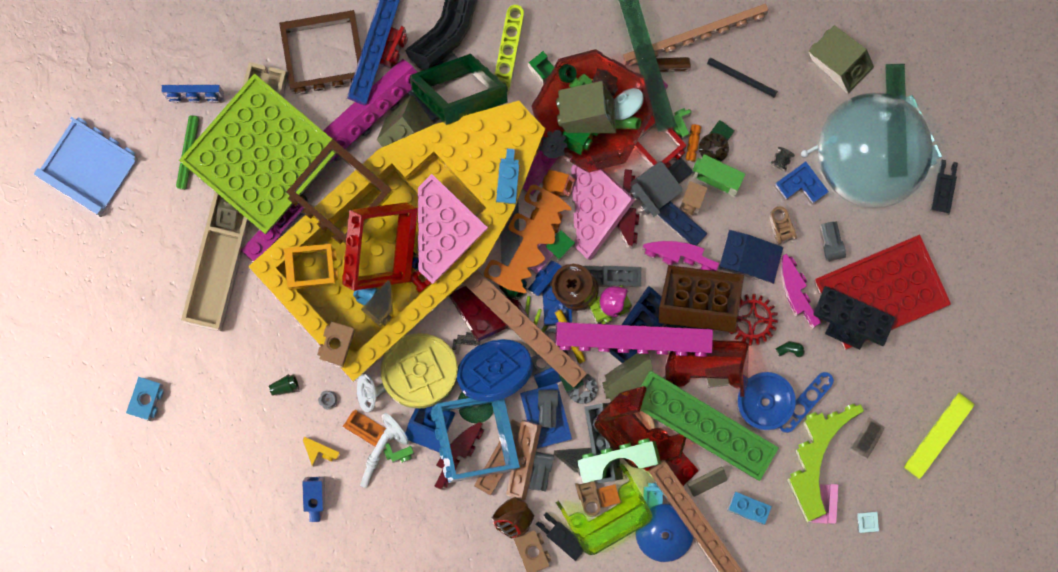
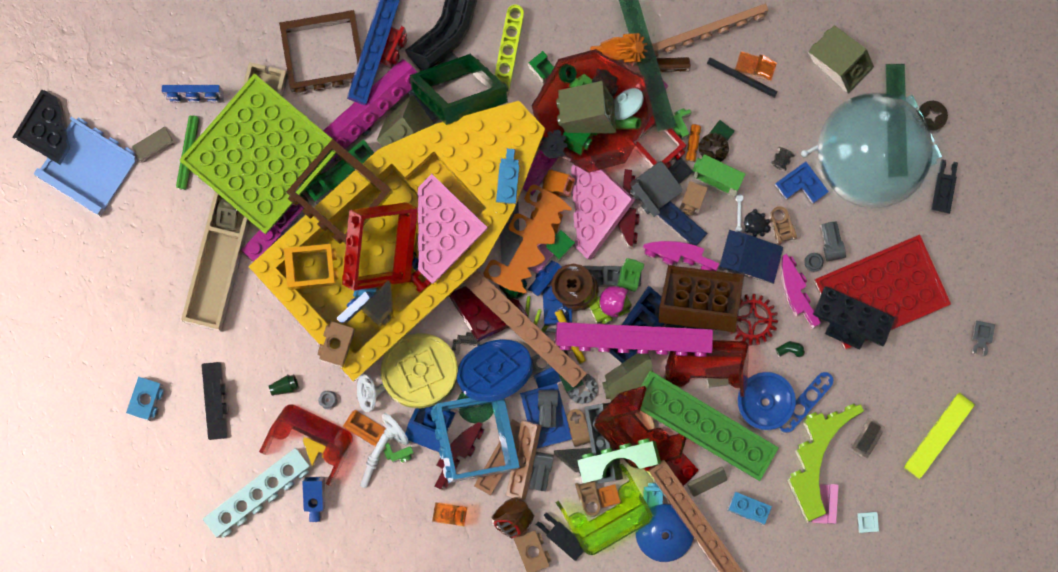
(45, 128): none -> black plate
(153, 144): none -> dark tan slope
(214, 400): none -> black bracket
(214, 519): none -> light aqua brick
(329, 180): none -> green arch
(335, 437): none -> clear red windscreen
(354, 307): none -> plate
(449, 514): none -> clear orange slope
(578, 431): none -> medium nougat piece
(623, 48): none -> orange piece
(630, 274): none -> bright green bracket
(739, 198): none -> white hinge
(756, 66): none -> clear orange slope
(756, 223): none -> black piece
(813, 262): none -> dark grey plate
(936, 108): none -> dark brown gear
(983, 334): none -> dark grey plate

